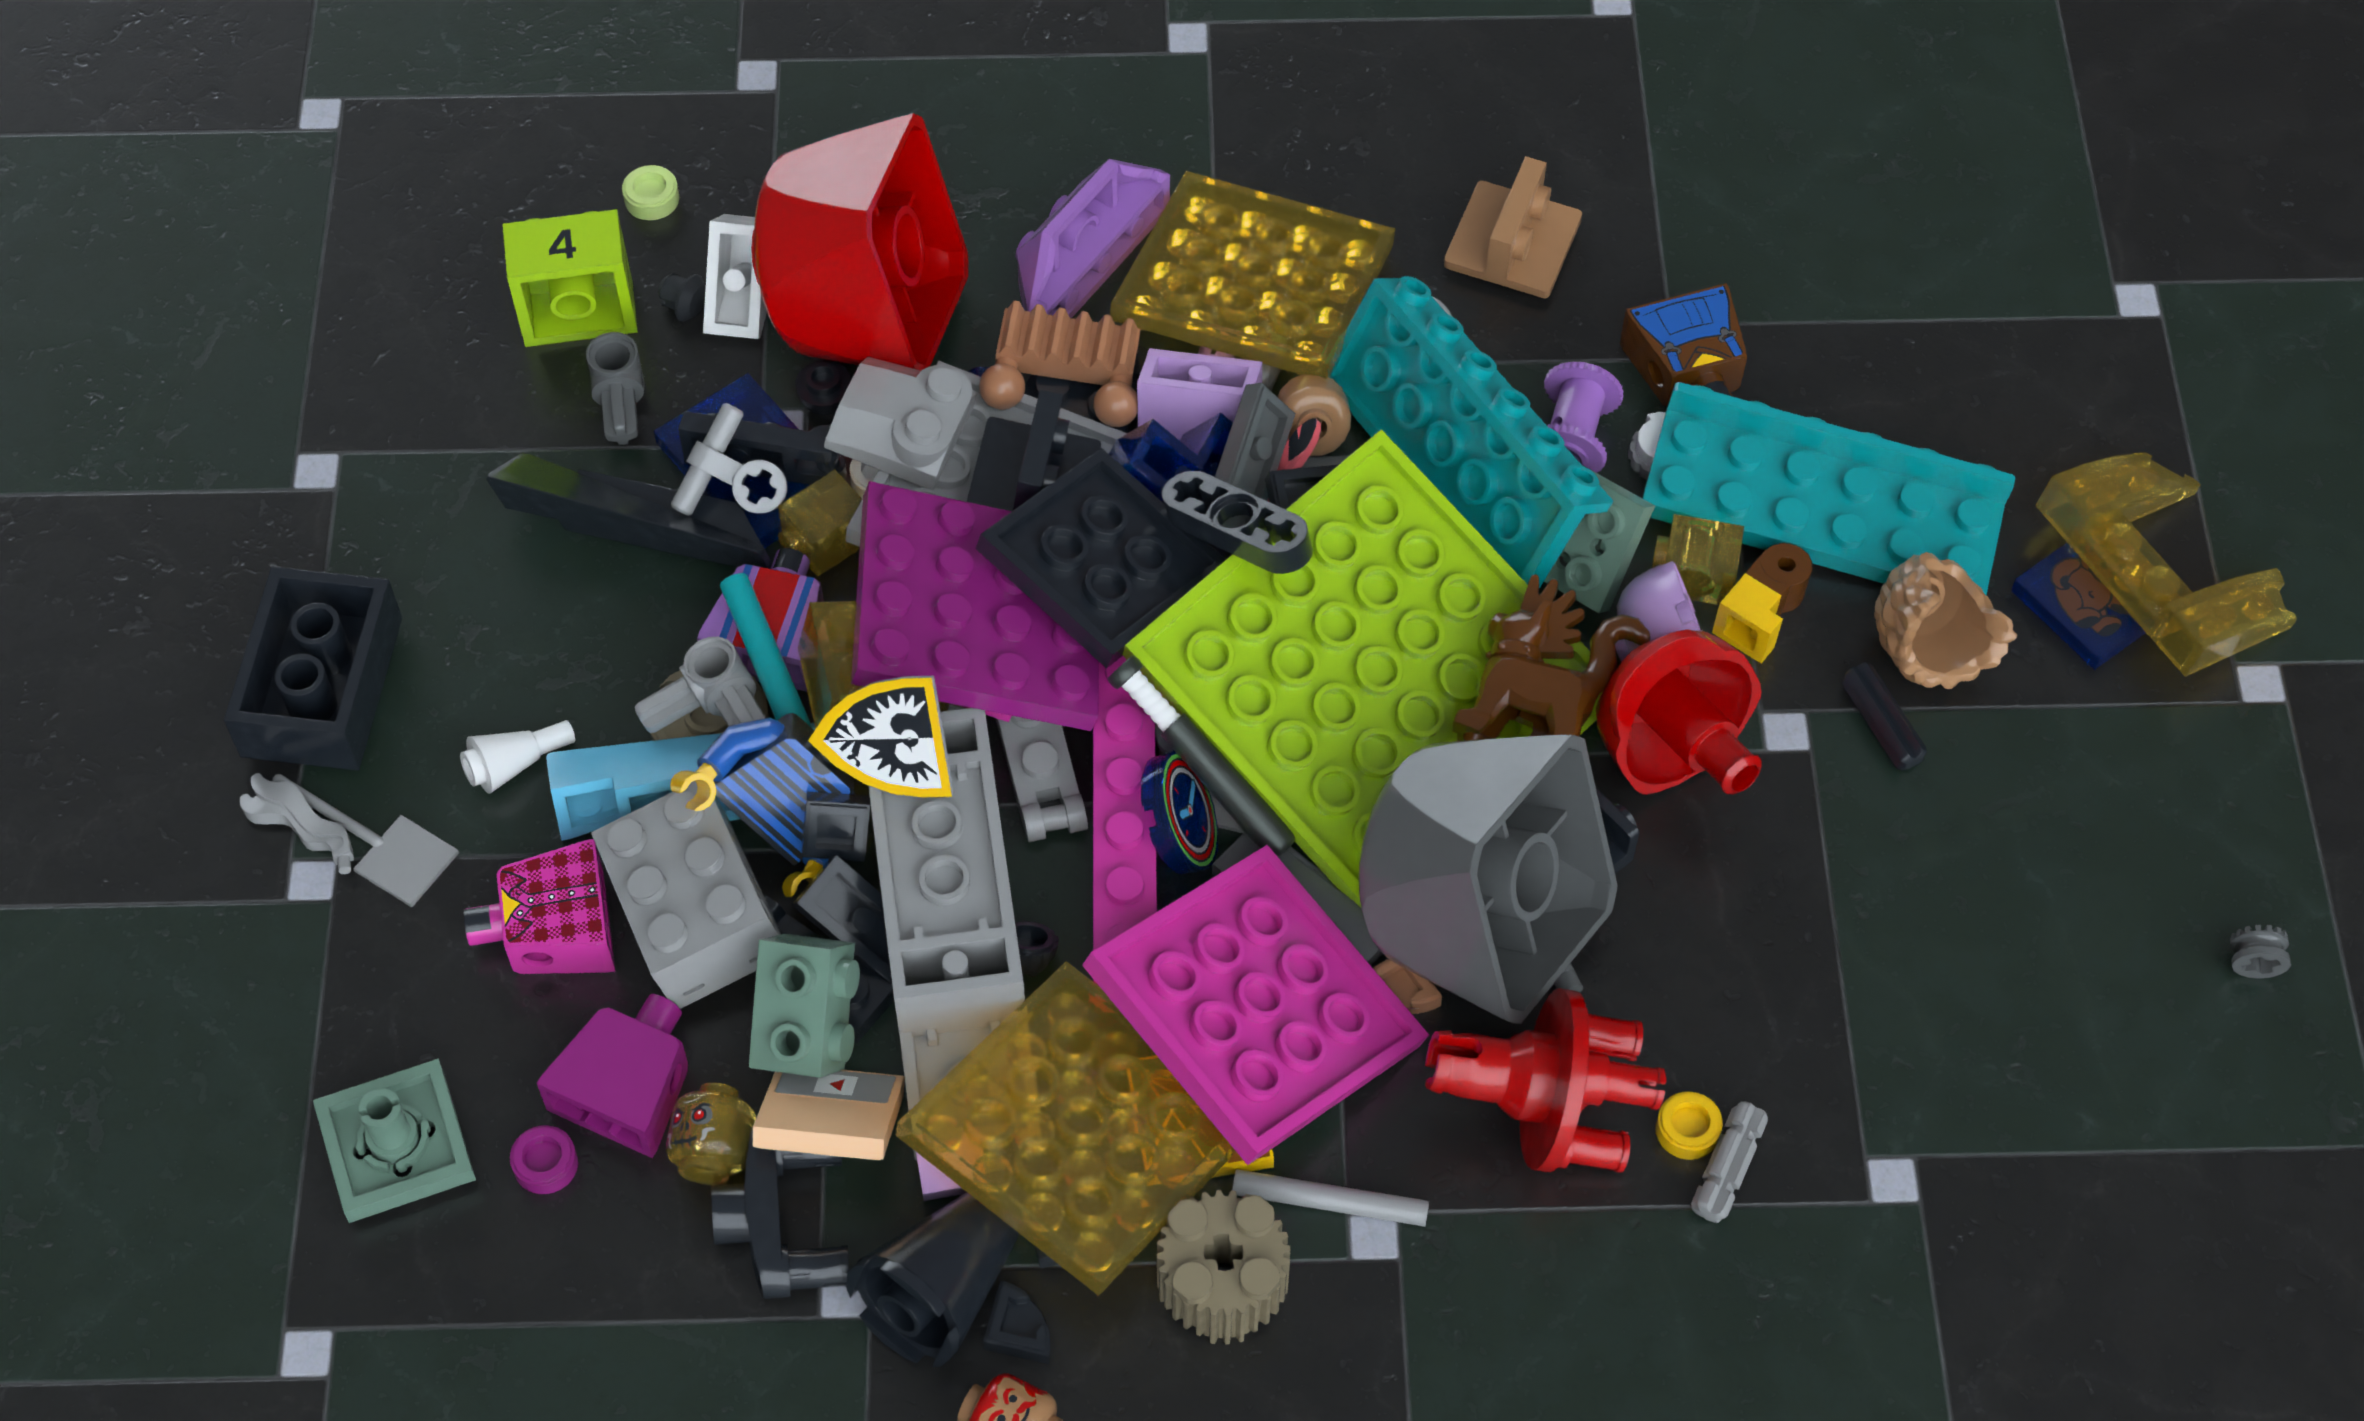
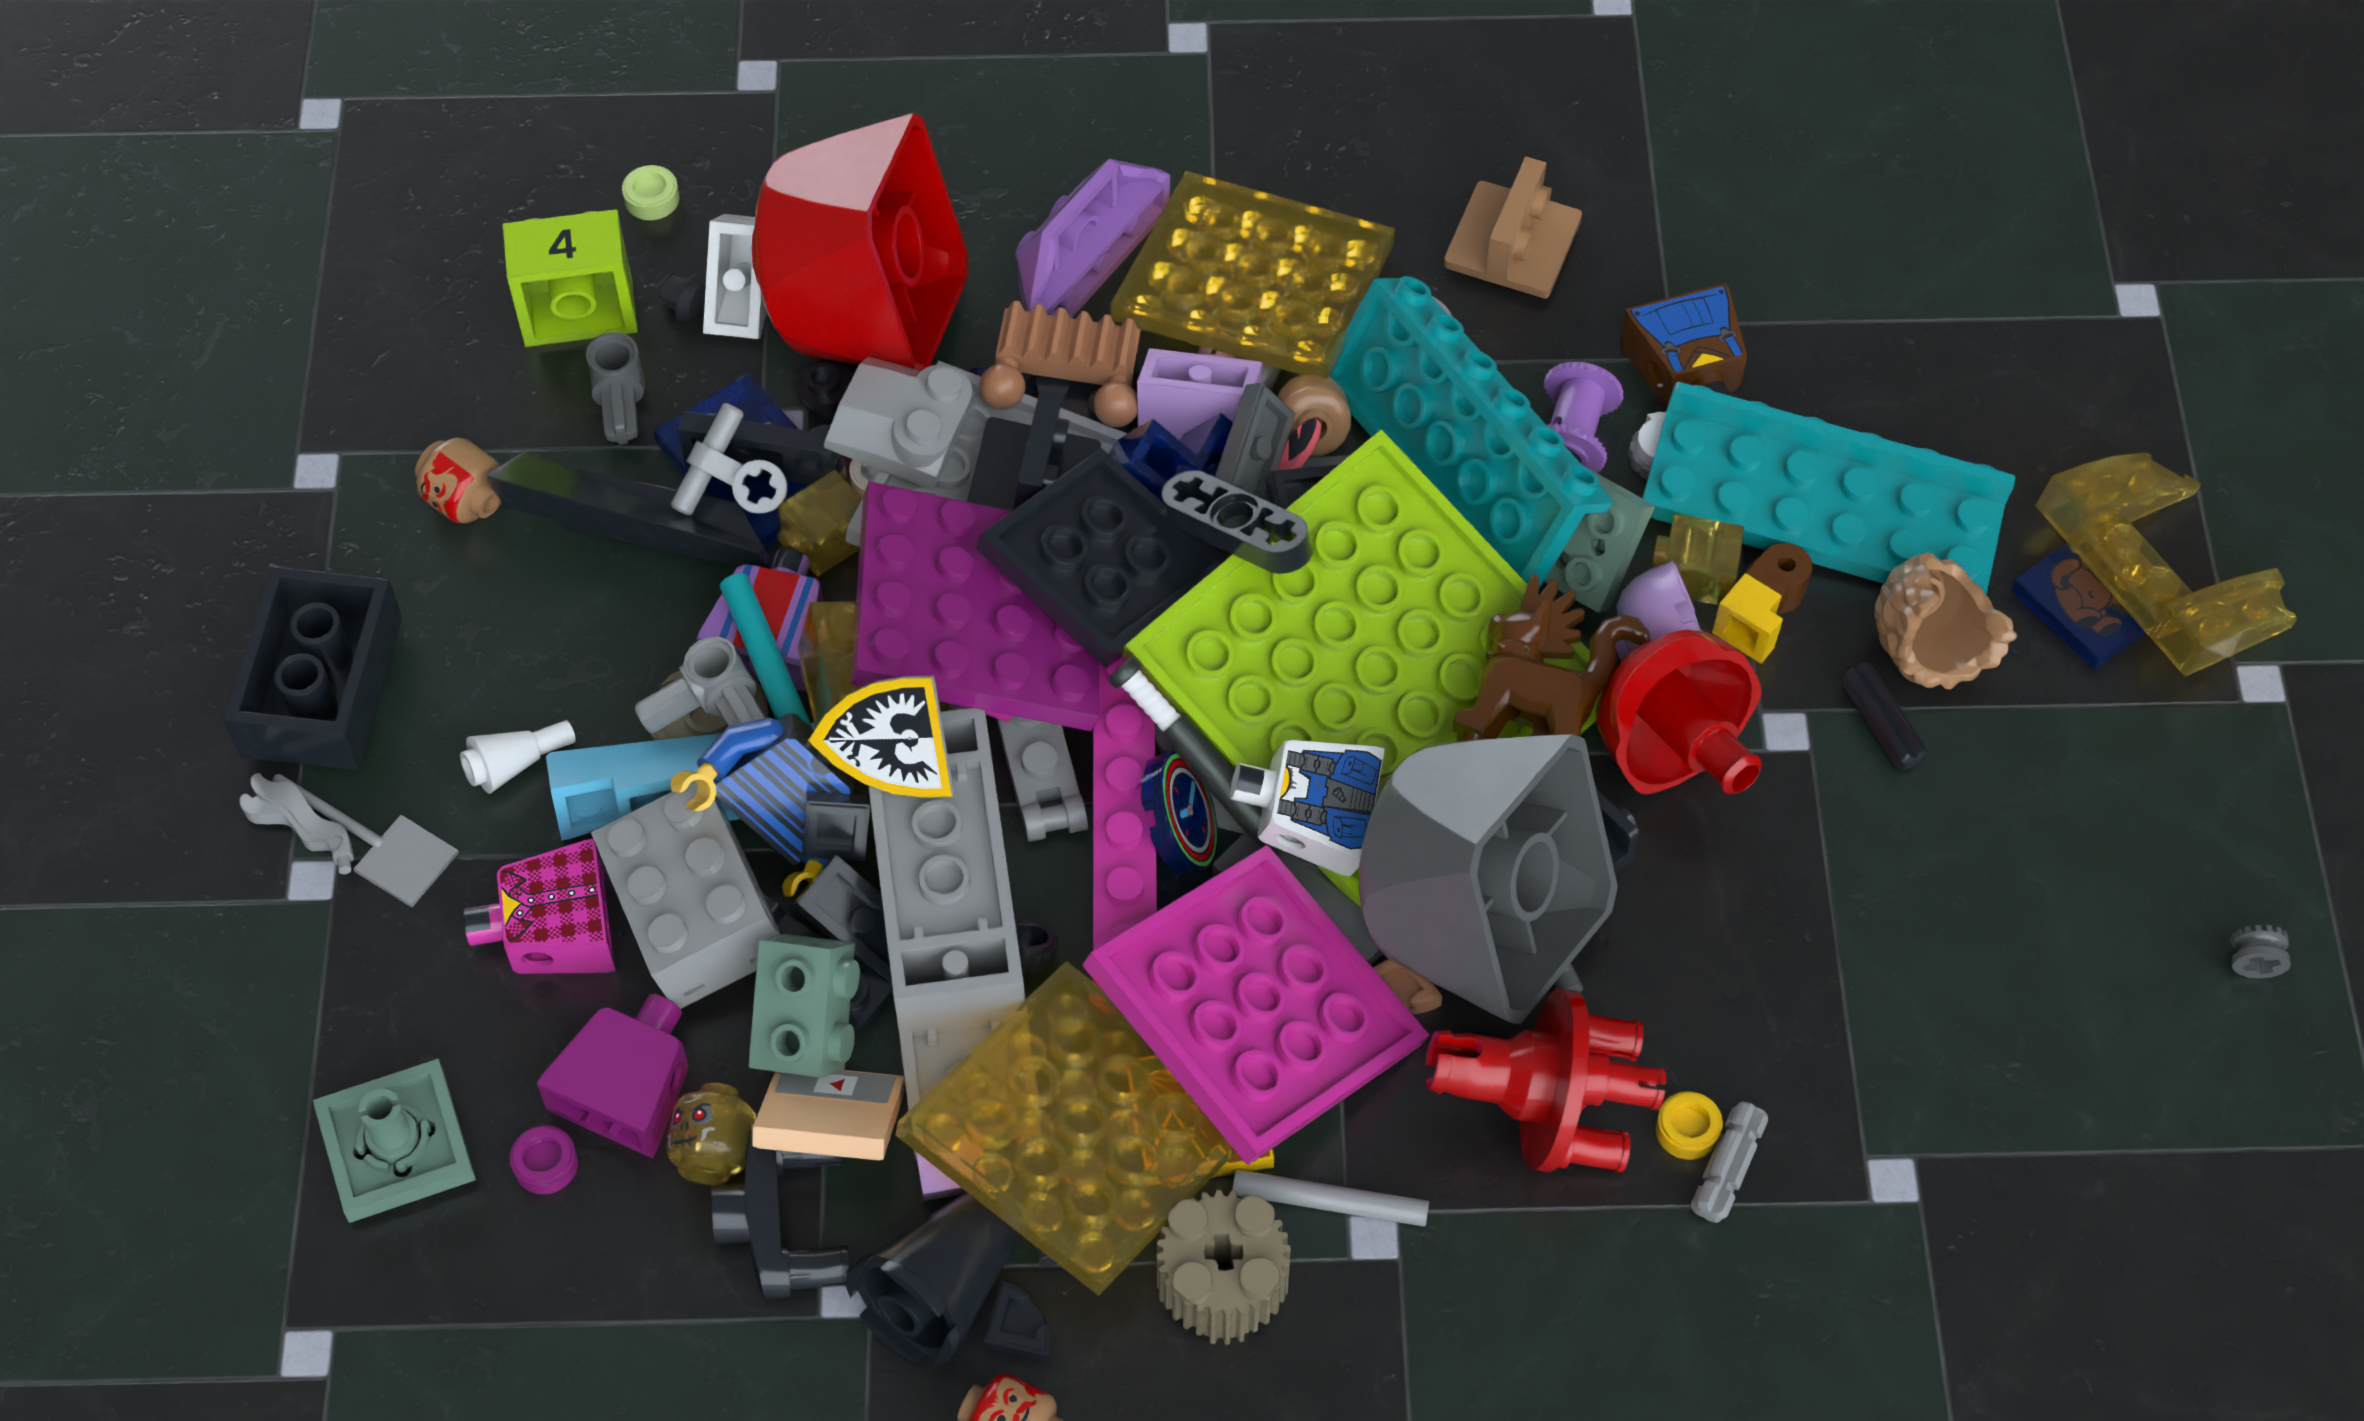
(454, 480): none -> medium nougat head
(1314, 800): none -> torso

